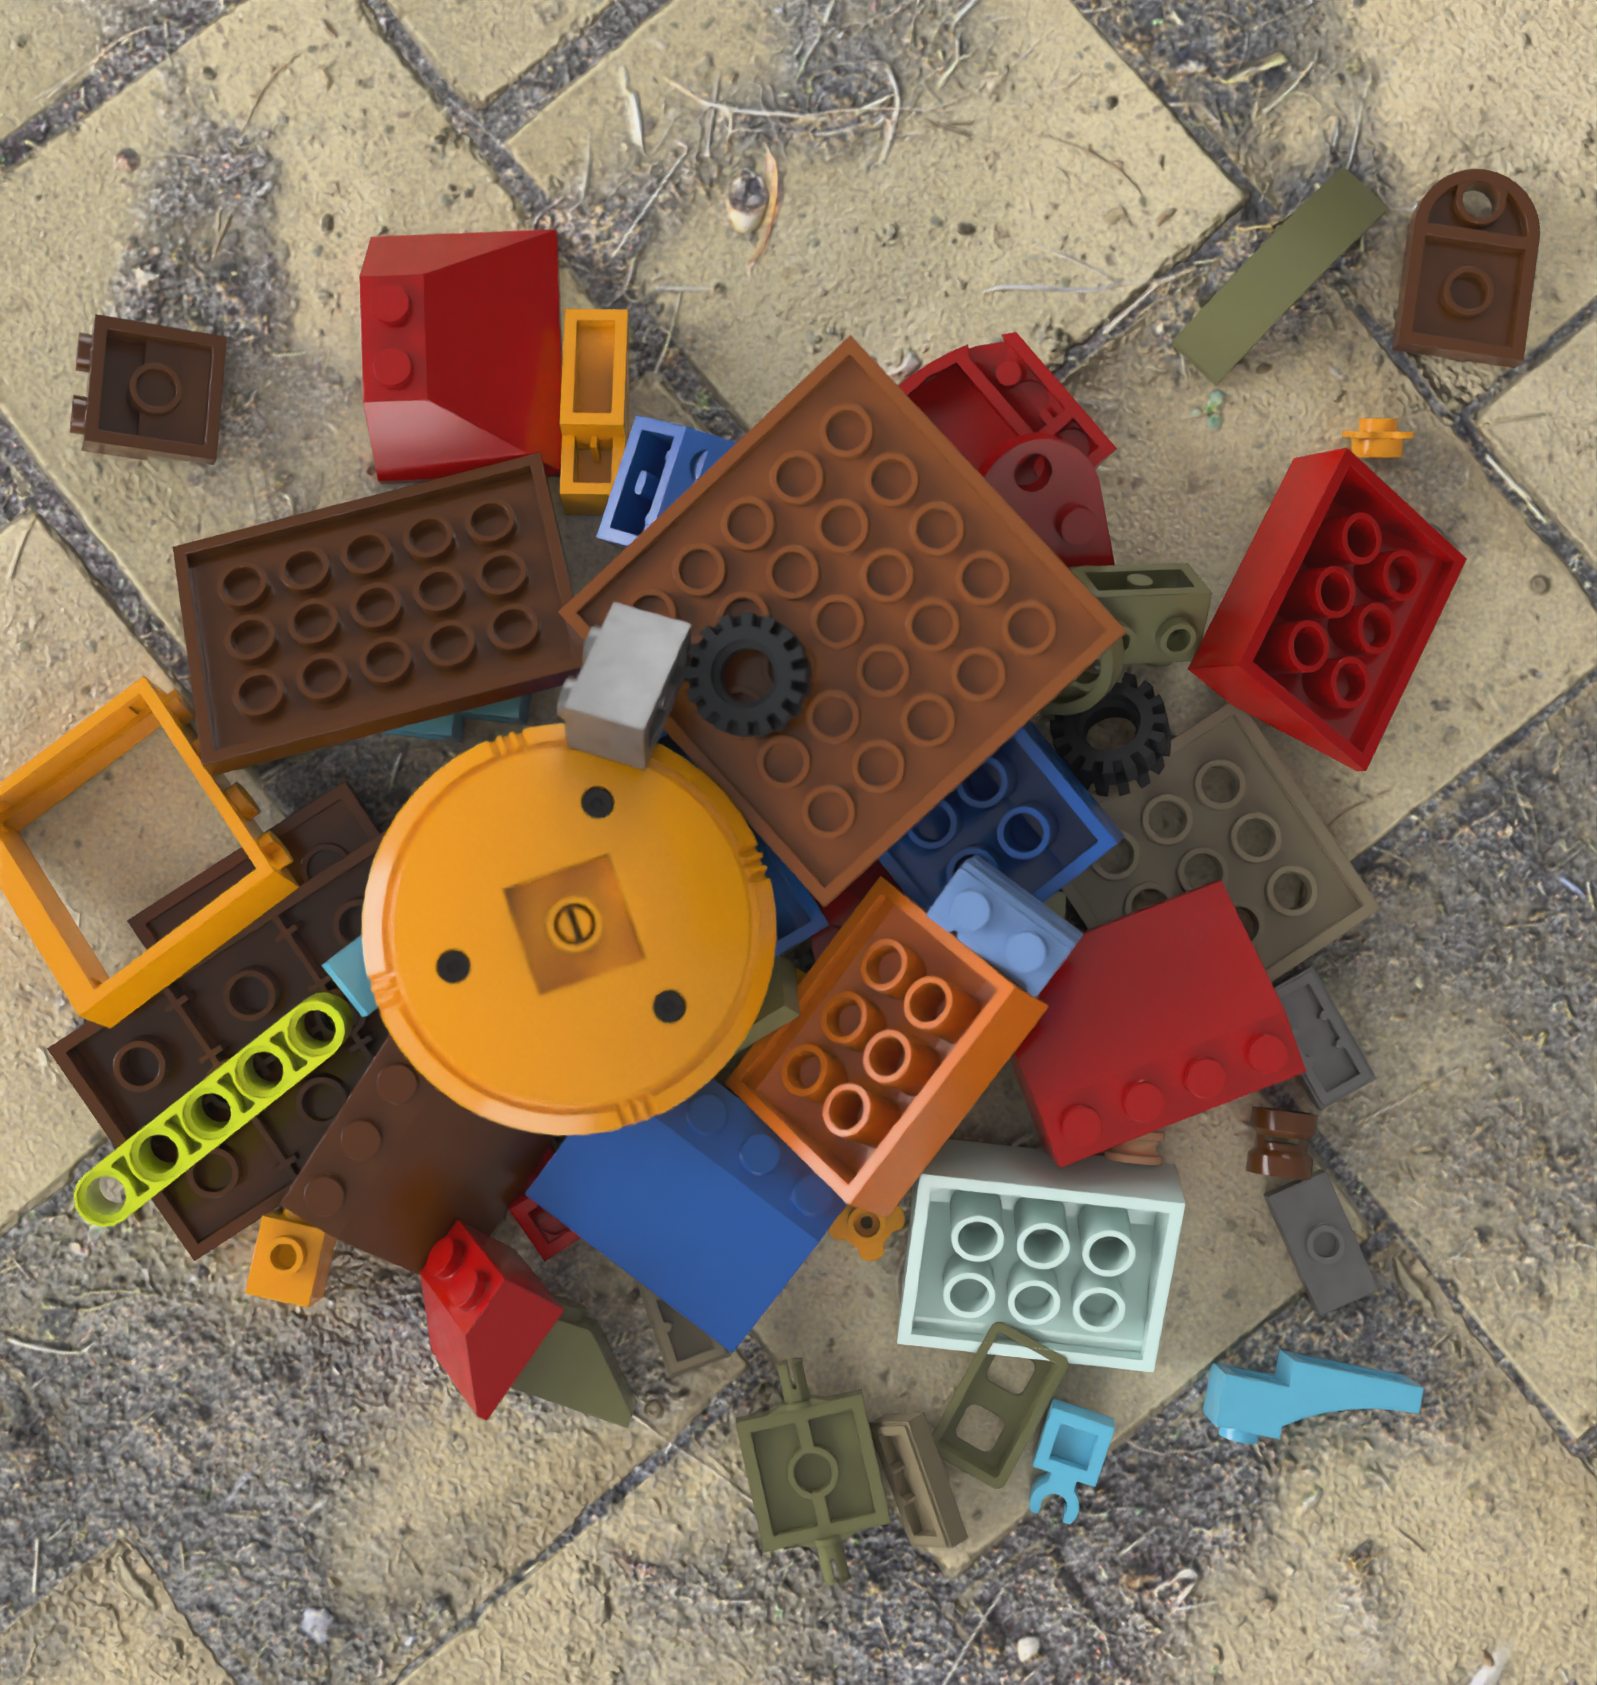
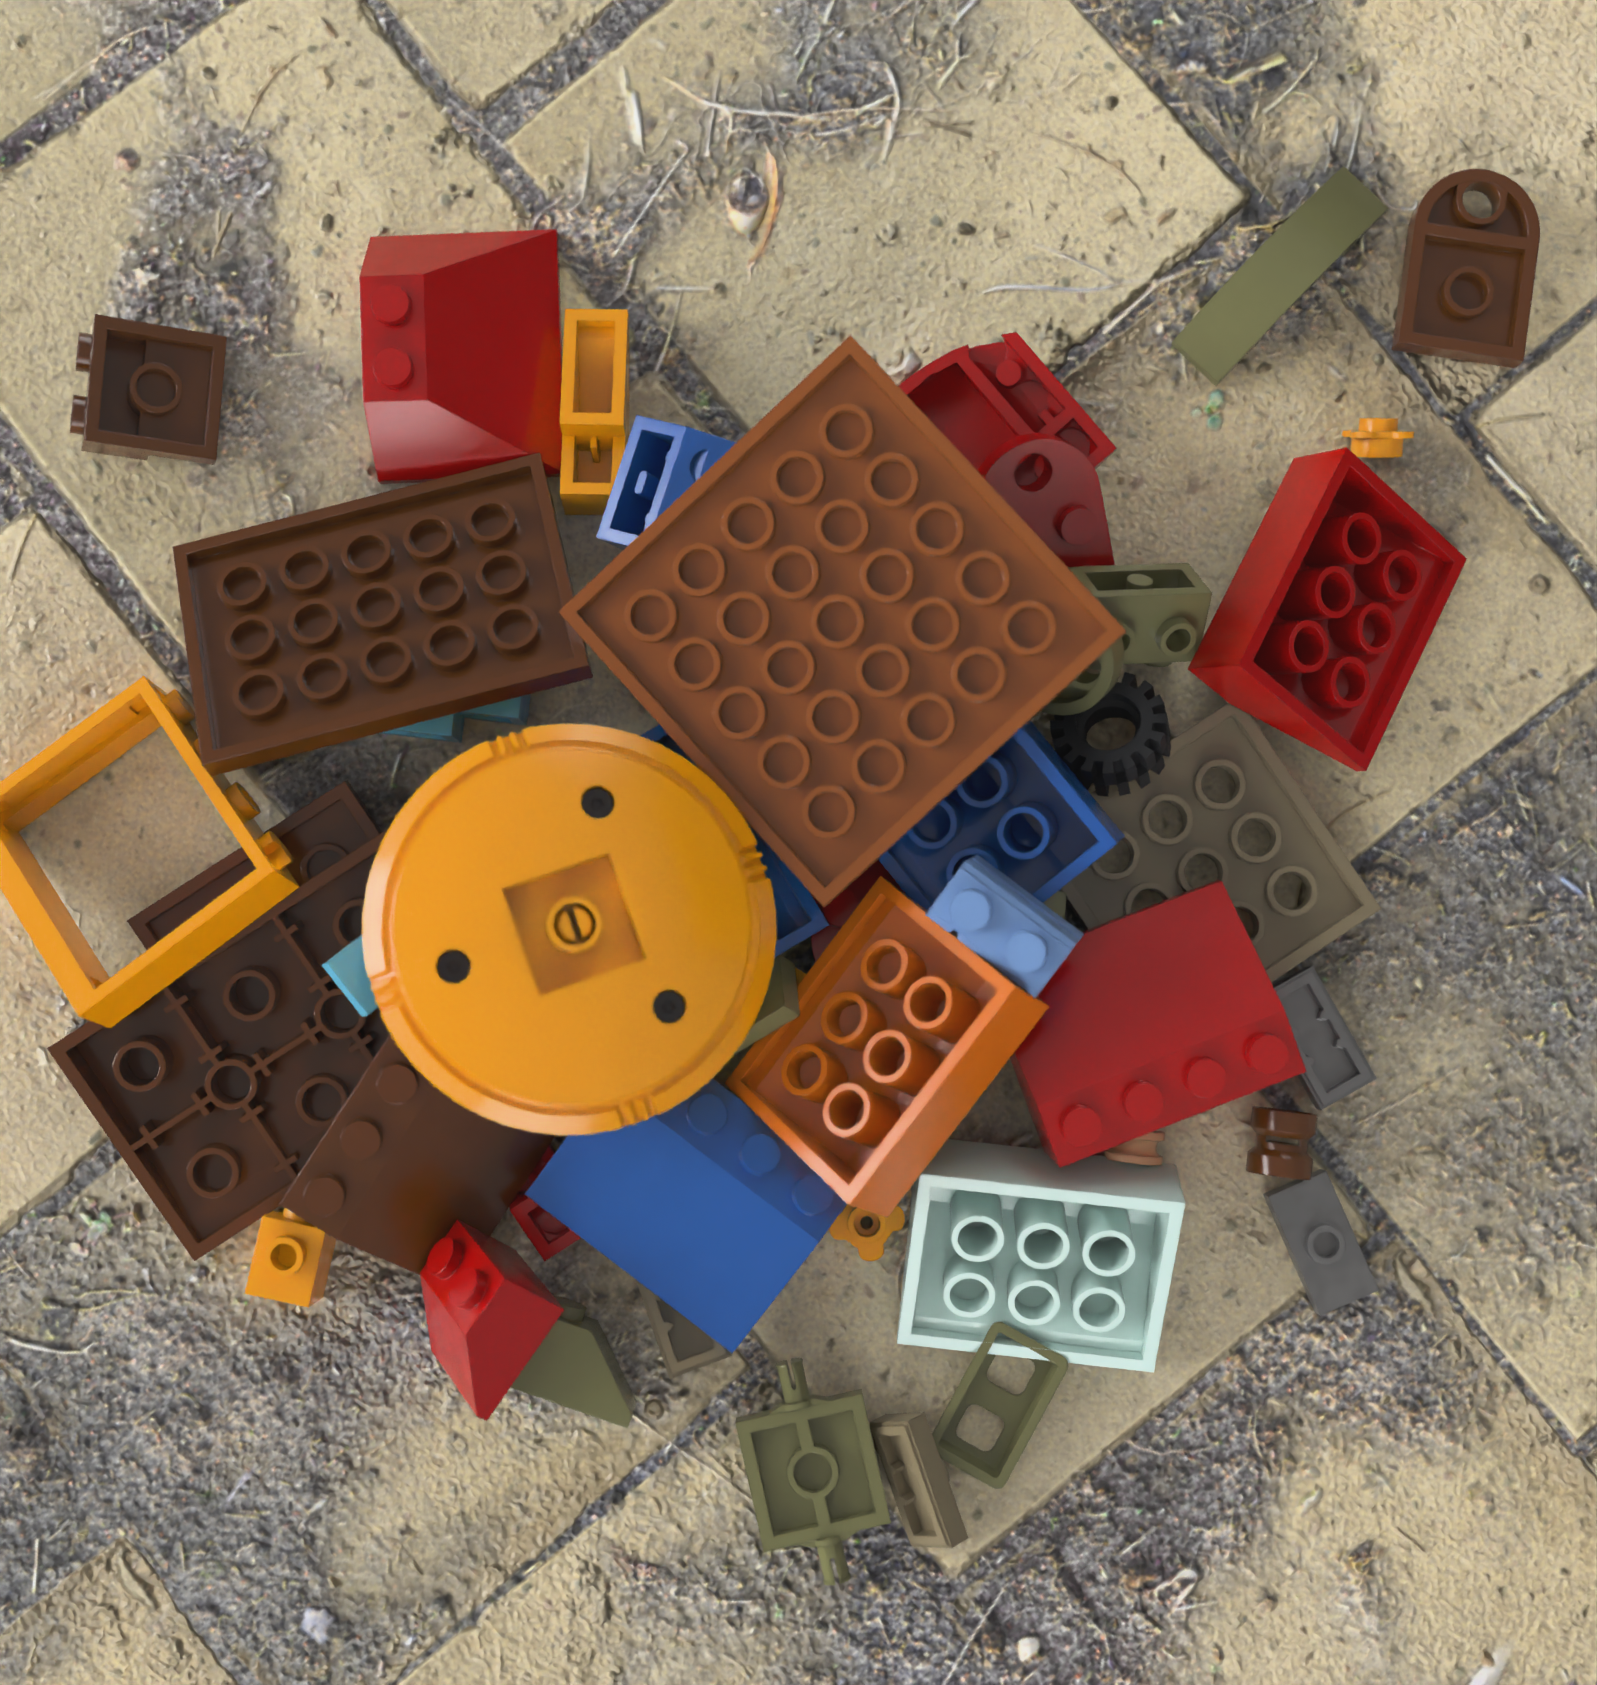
(196, 1133): neon yellow beam -> none
(625, 685): flat silver brick -> none
(708, 668): black tyre -> none
(1070, 1450): medium azure plate -> none
(1303, 1386): medium azure slope -> none

